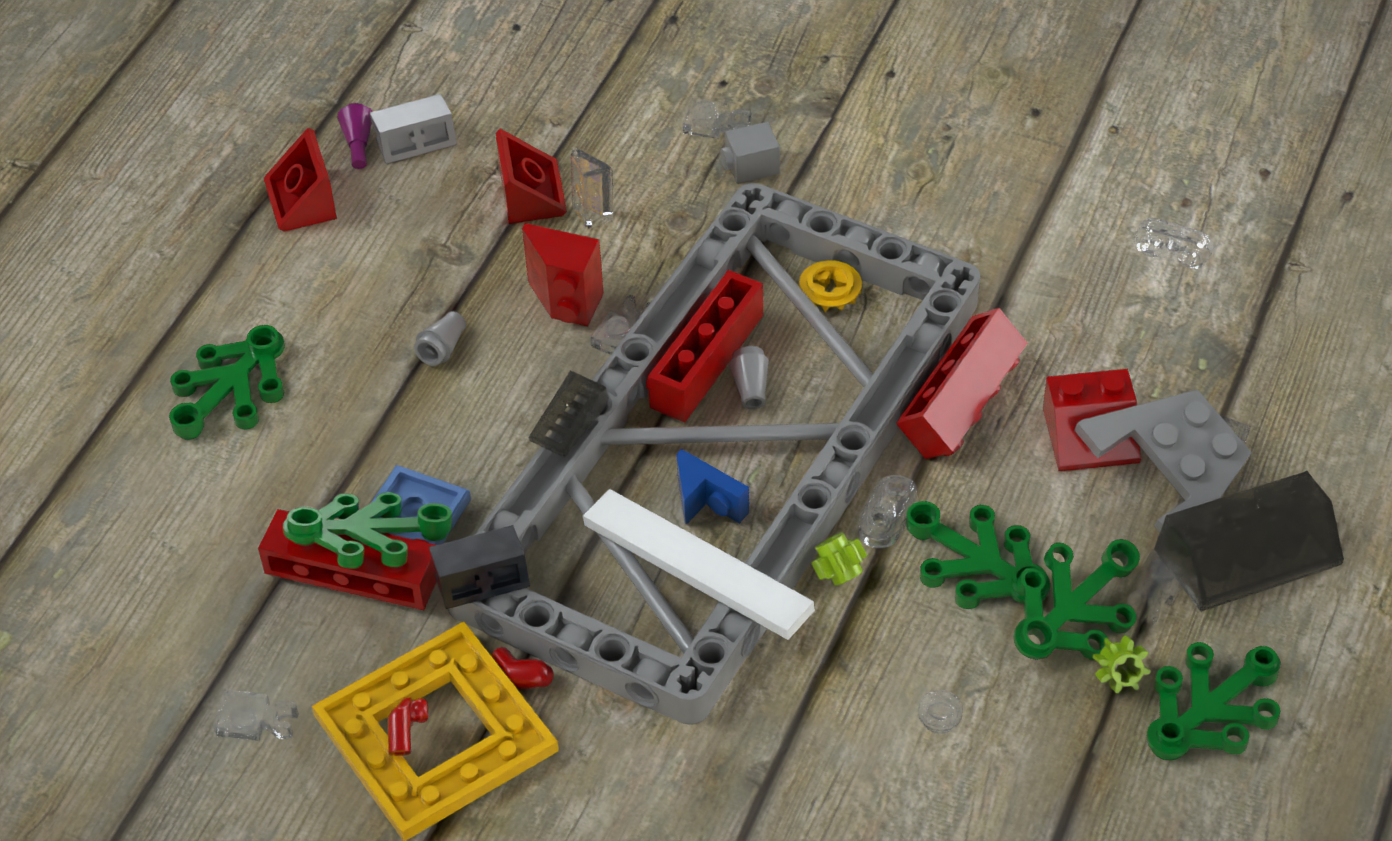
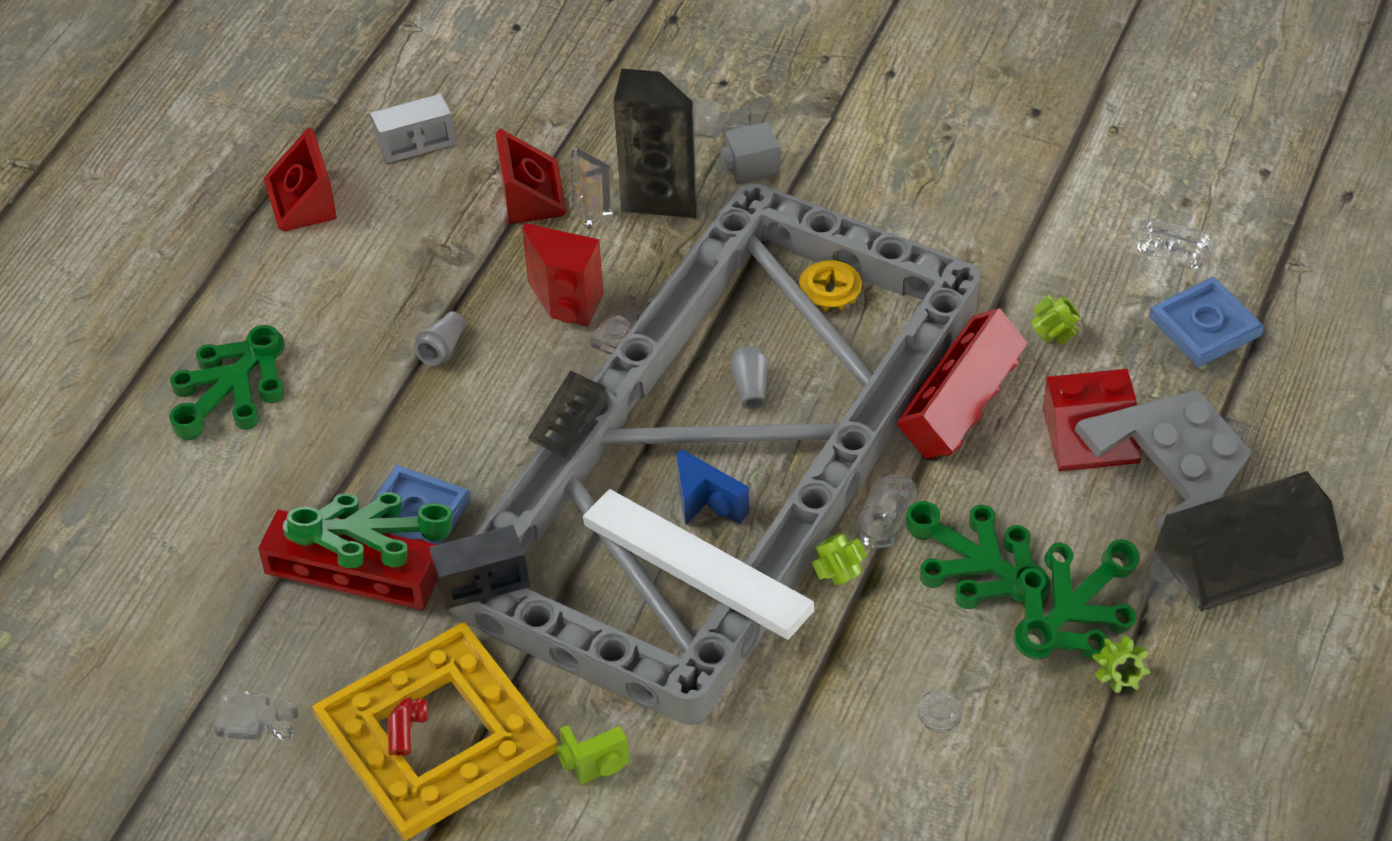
(356, 127): magenta cone -> none
(525, 672): red arm -> none
(595, 756): none -> lime bracket
(654, 145): none -> clear smoke slope
(705, 346): red brick -> none
(1055, 319): none -> lime gear
(1206, 321): none -> medium blue plate
(1212, 705): green plant -> none

